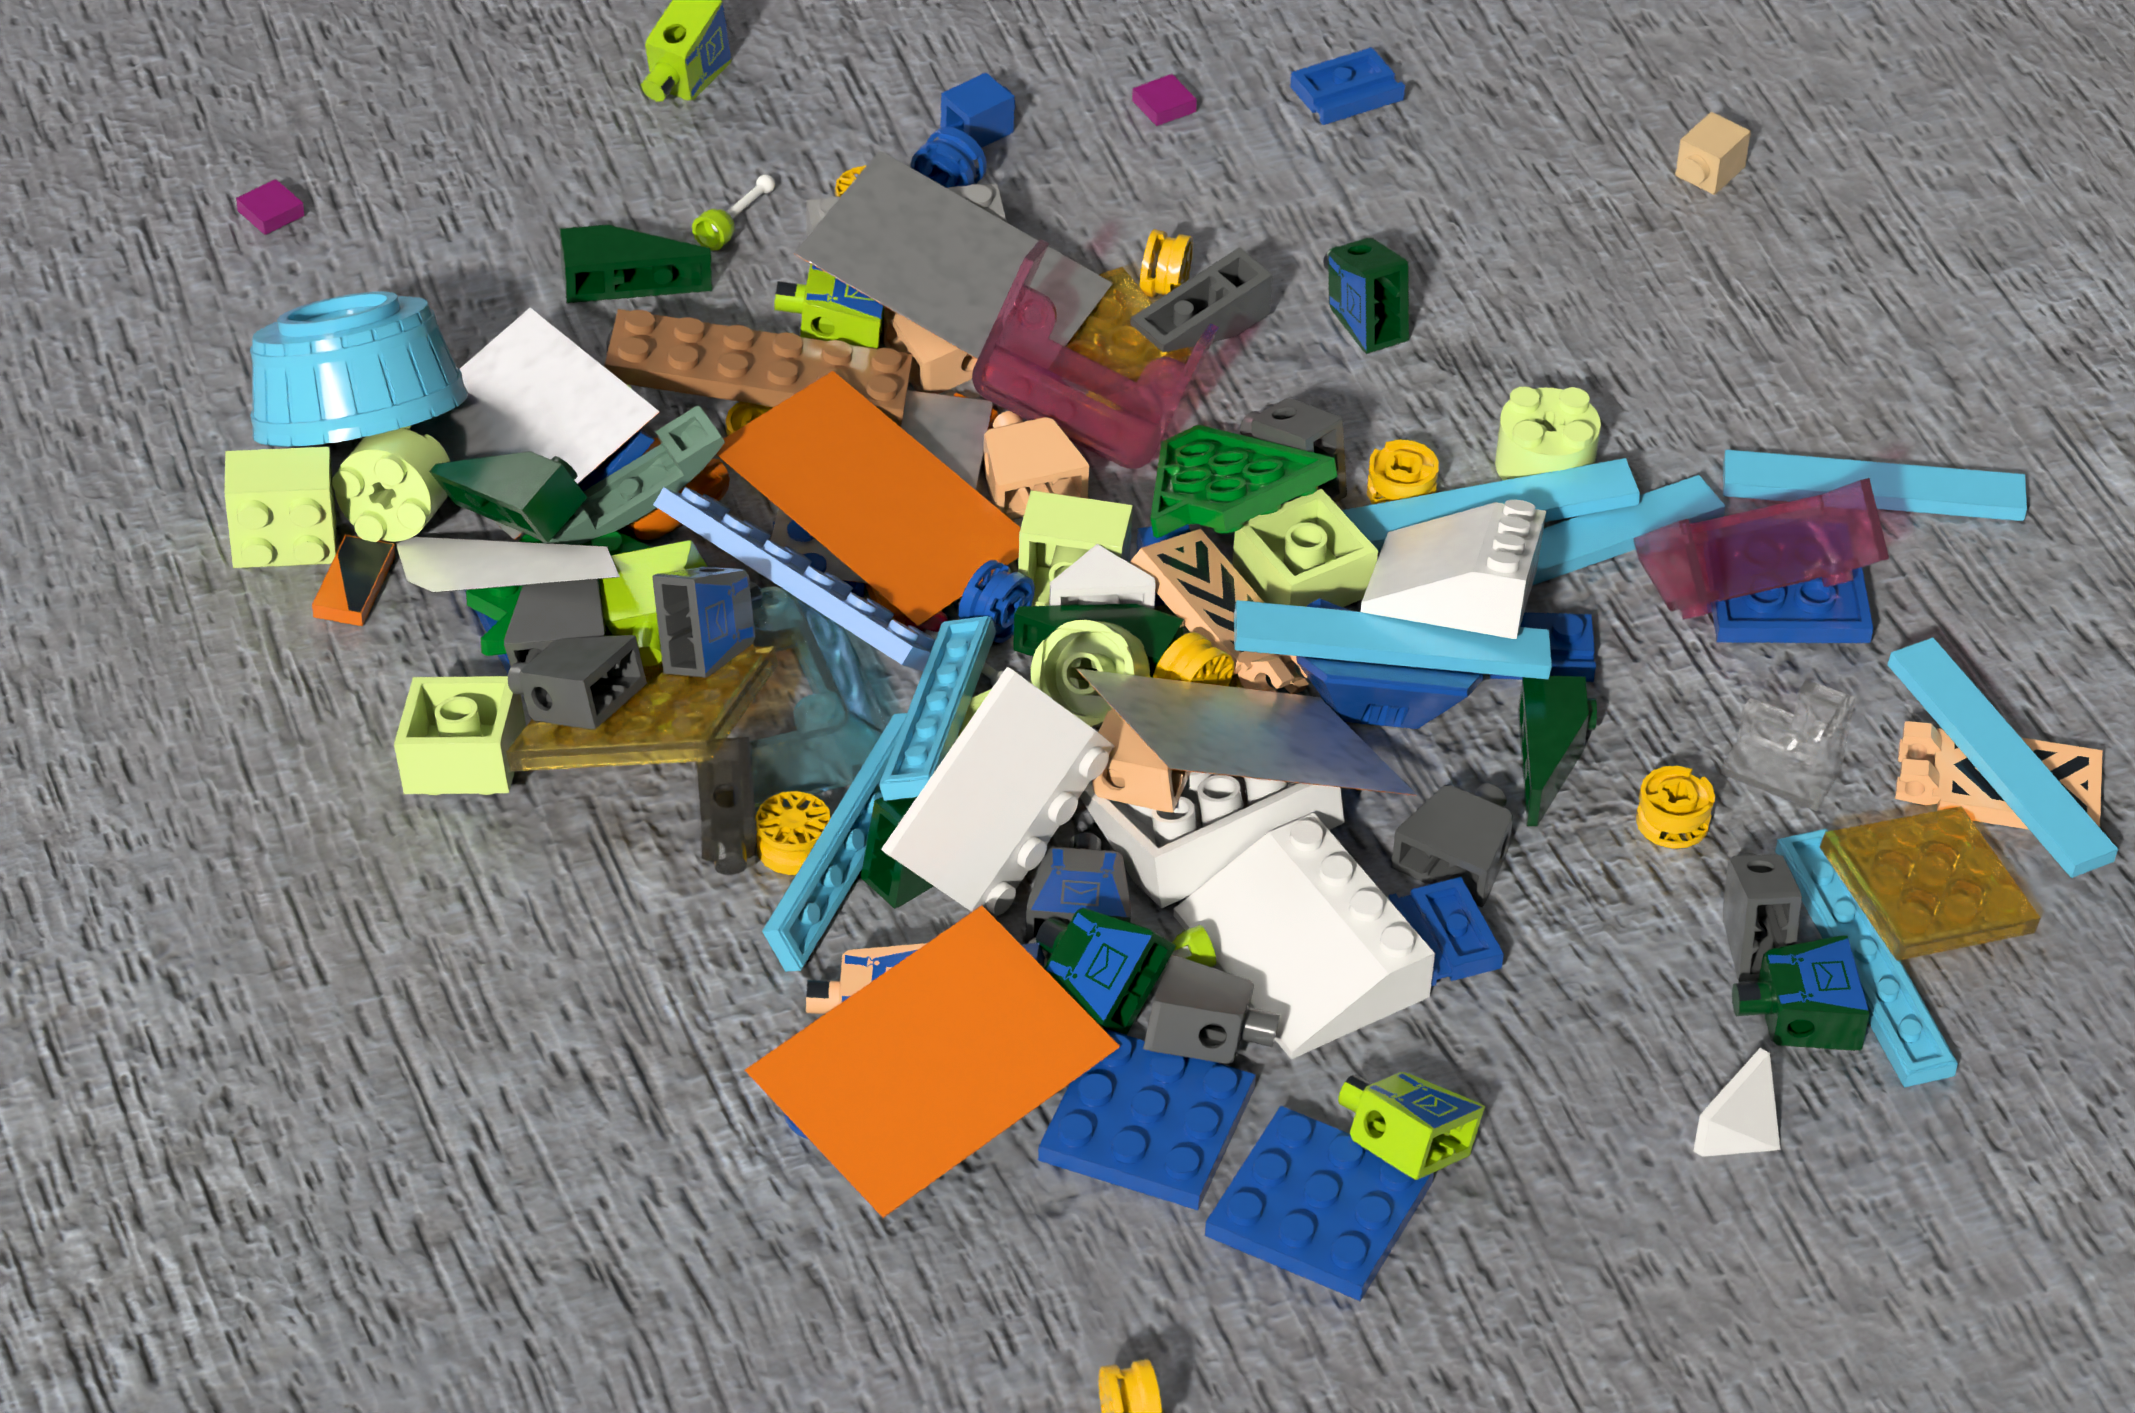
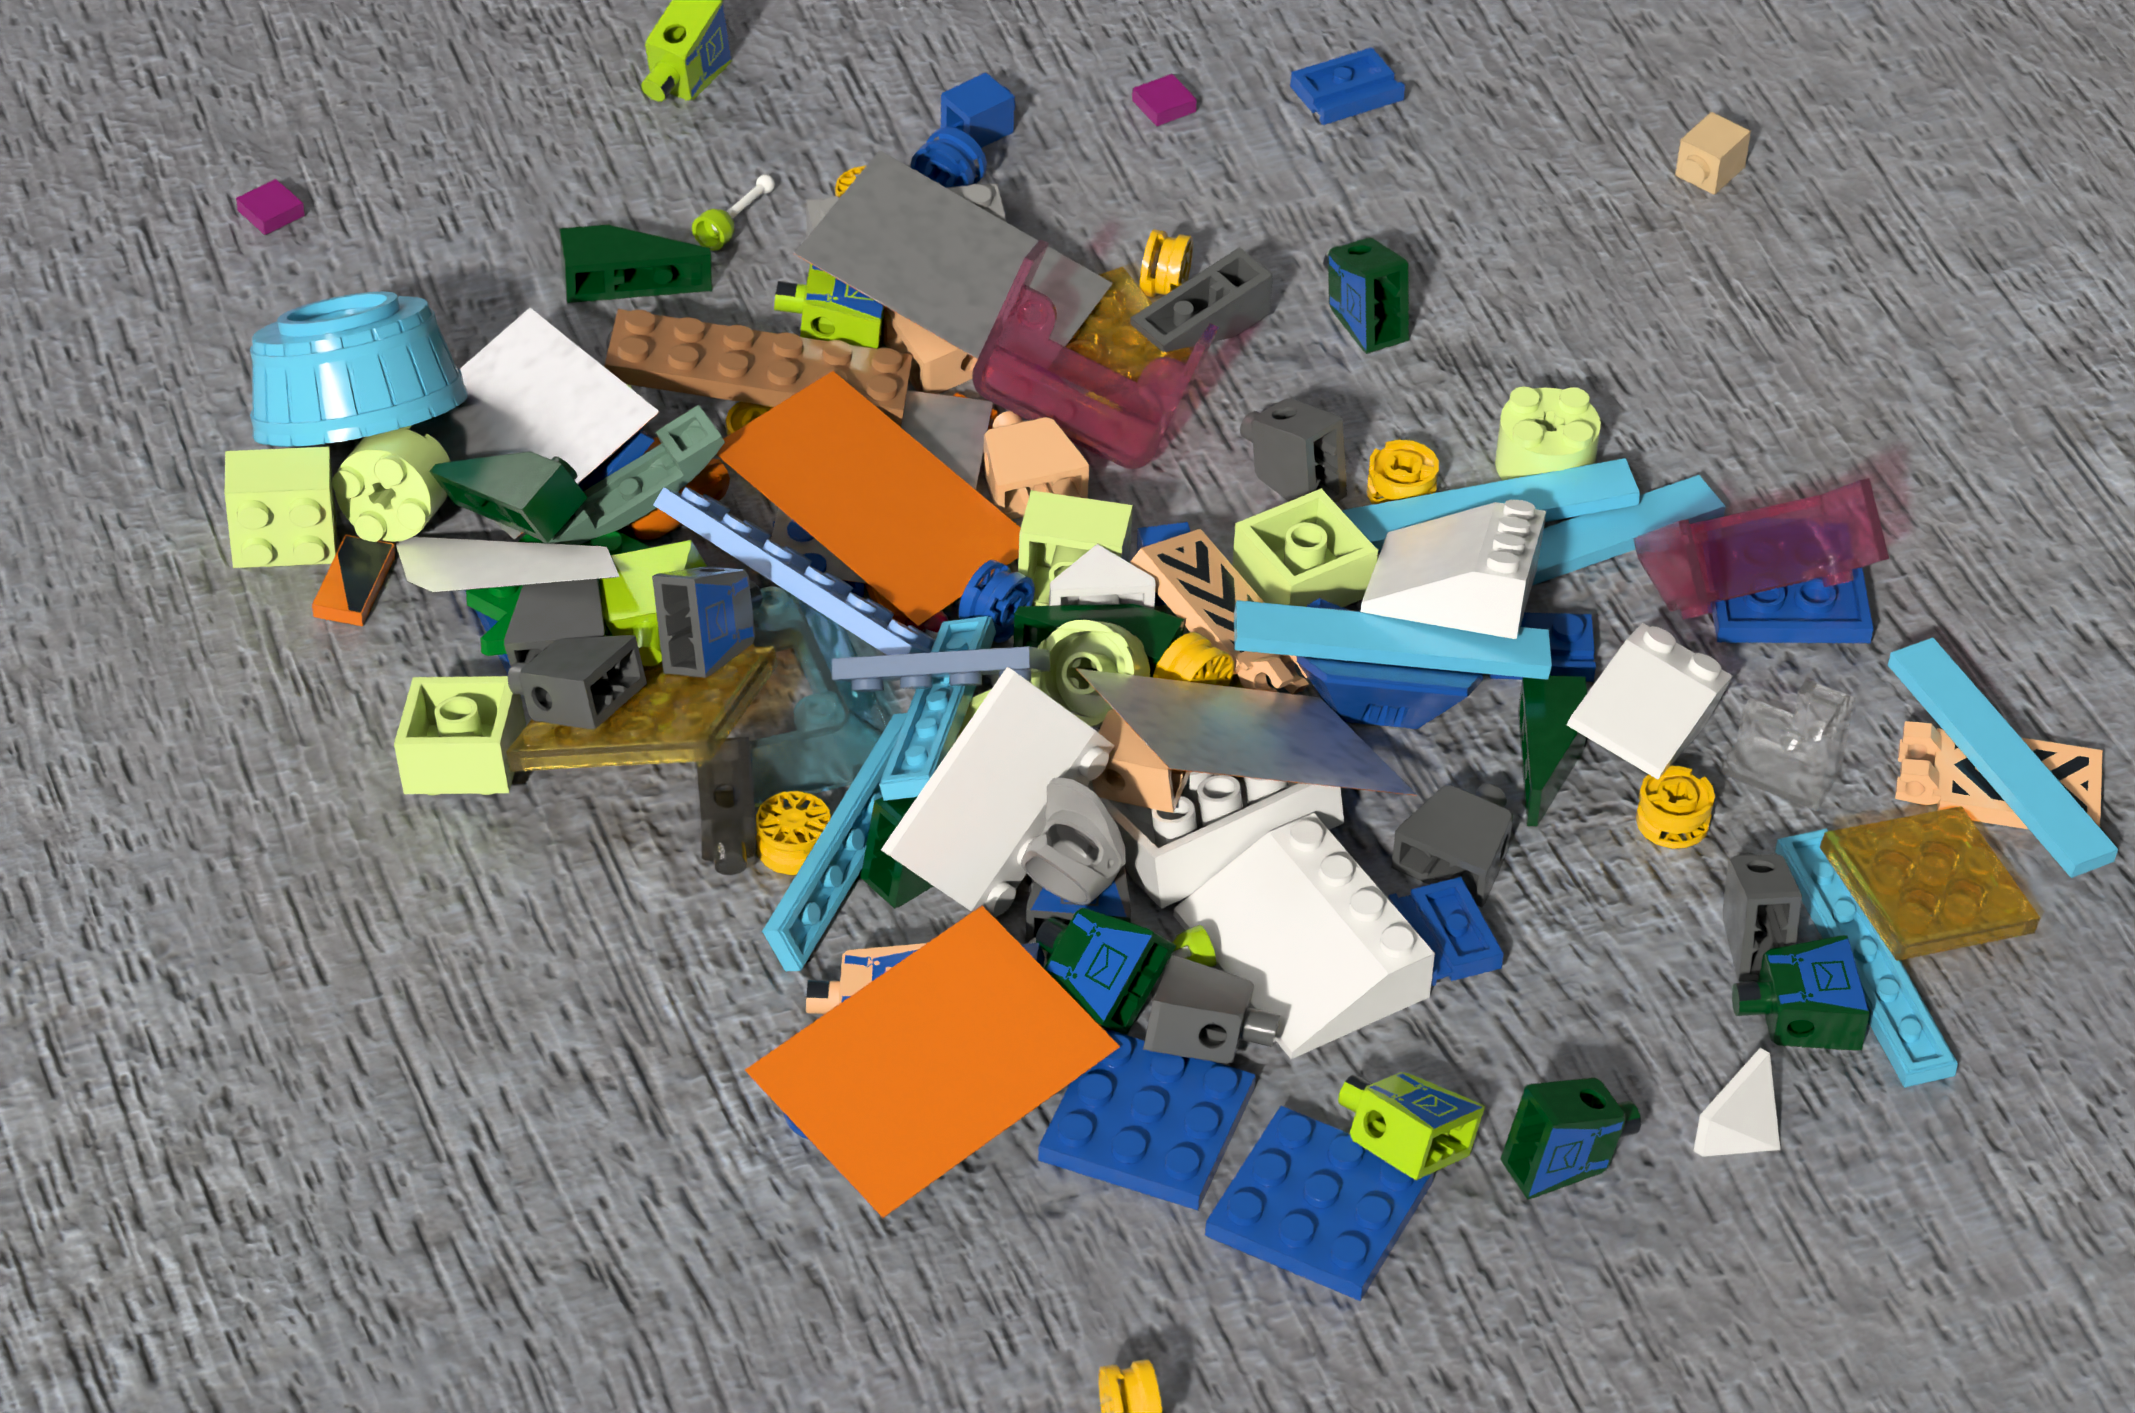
(918, 669): none -> plate
(1078, 847): none -> light grey helmet
(1229, 479): green wing -> none
(1565, 1134): none -> dark green torso
(1651, 700): none -> white slope
(1893, 485): medium azure tile -> none

